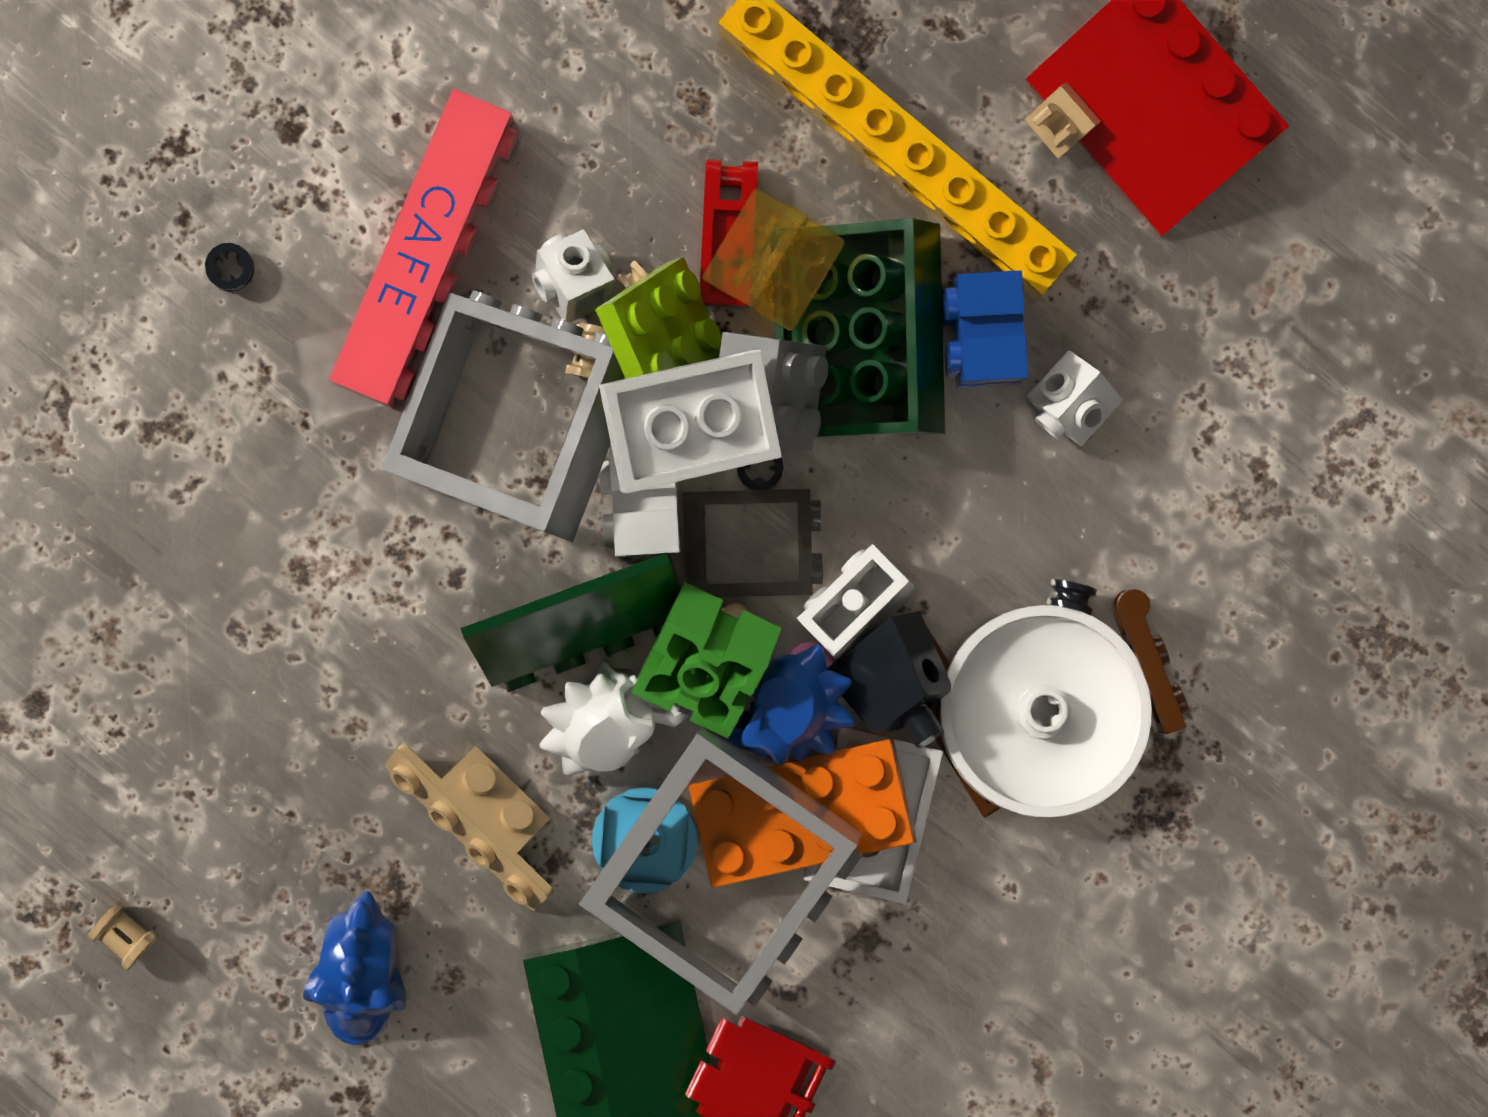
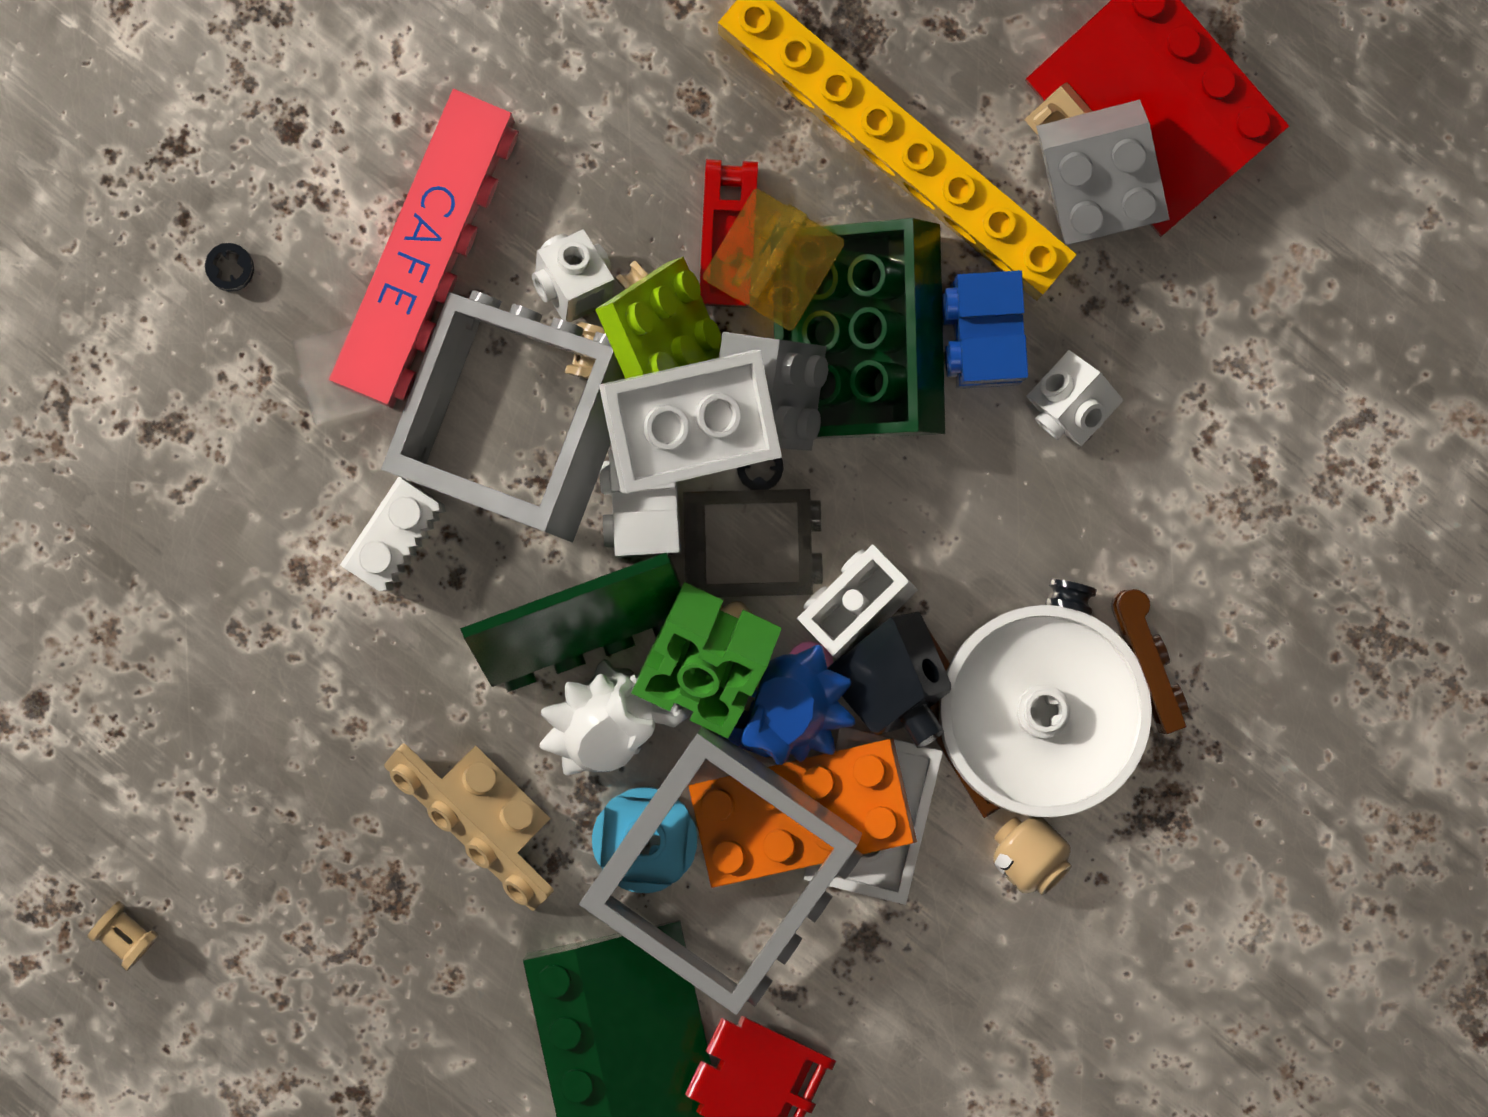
(357, 973): blue head -> none
(393, 535): none -> white brick
(1031, 855): none -> tan head
(1103, 172): none -> light grey brick

